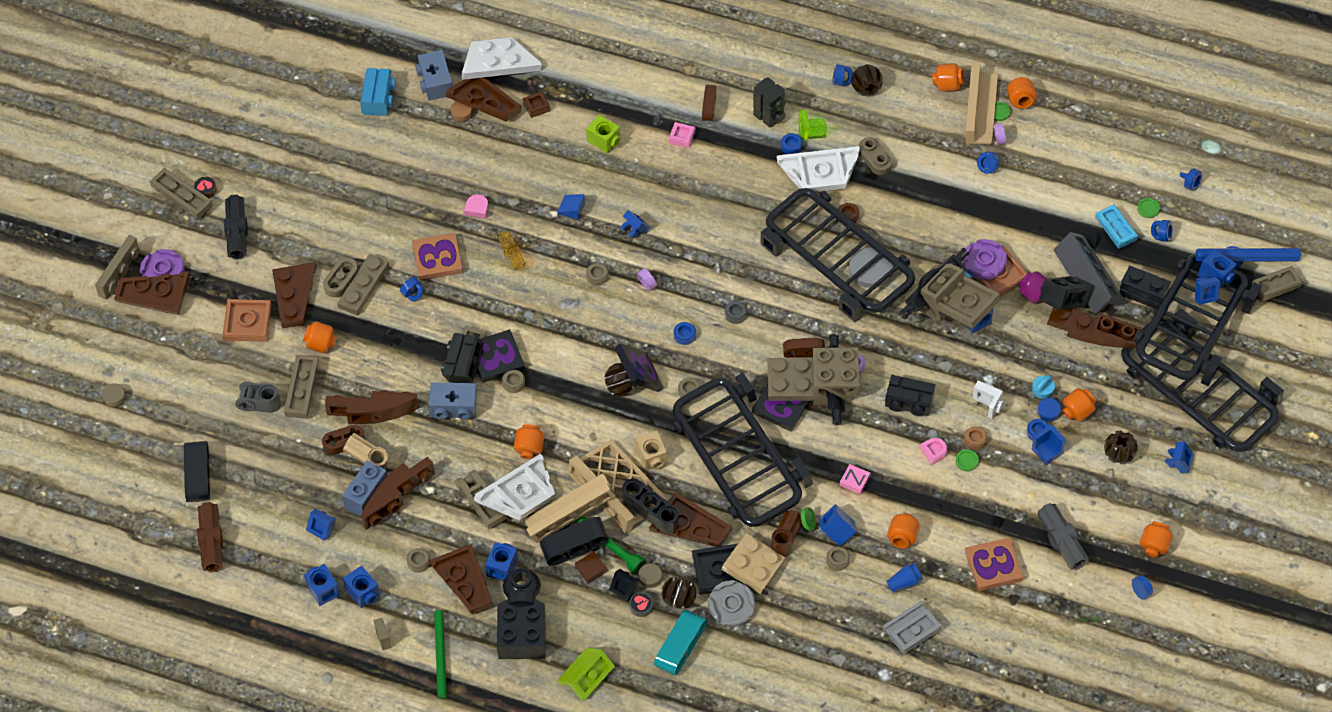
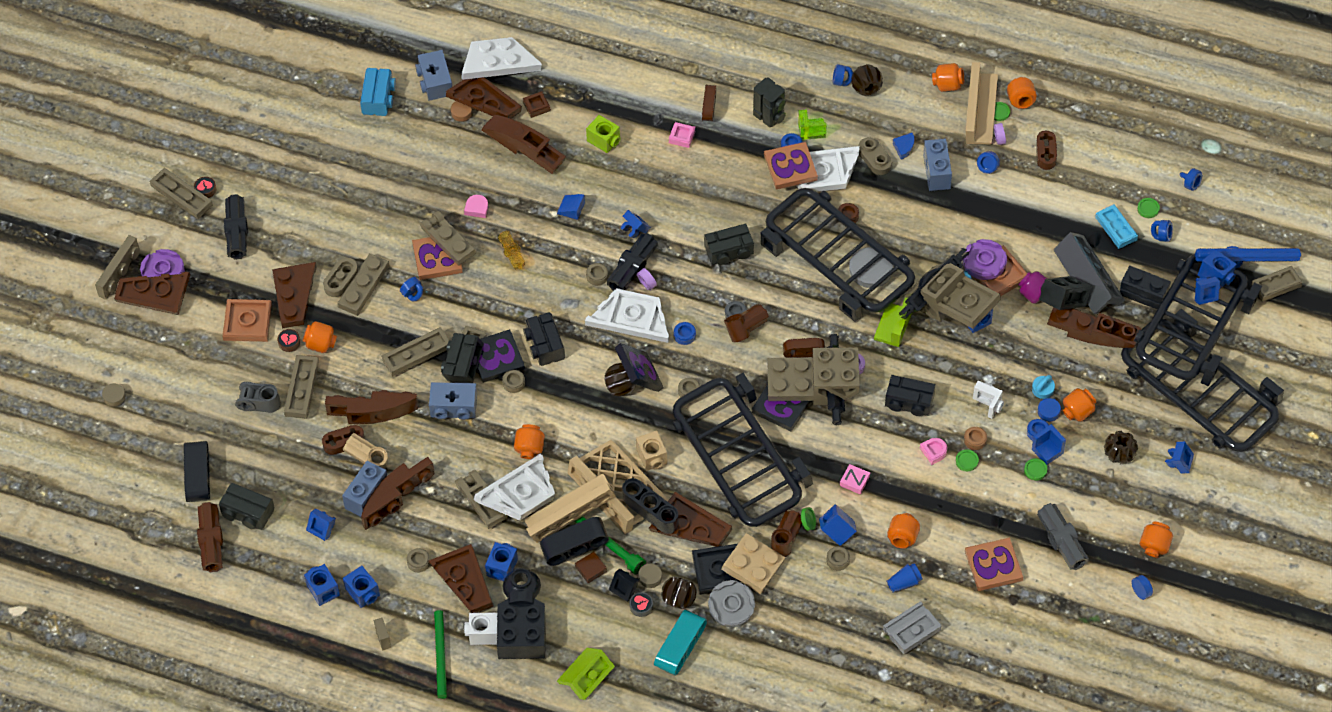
(246, 506): none -> pearl dark grey brick
(288, 340): none -> tile
(415, 351): none -> dark tan plate
(448, 238): none -> dark tan plate
(484, 637): none -> white brick
(525, 139): none -> reddish brown slope
(544, 338): none -> black brick
(632, 262): none -> black piece
(632, 315): none -> white wing
(729, 244): none -> pearl dark grey brick
(743, 323): none -> reddish brown piece
(790, 165): none -> nougat tile
(892, 326): none -> lime panel
(904, 145): none -> blue tile
(937, 164): none -> sand blue brick
(1035, 469): none -> bright green piece
(1051, 150): none -> reddish brown beam

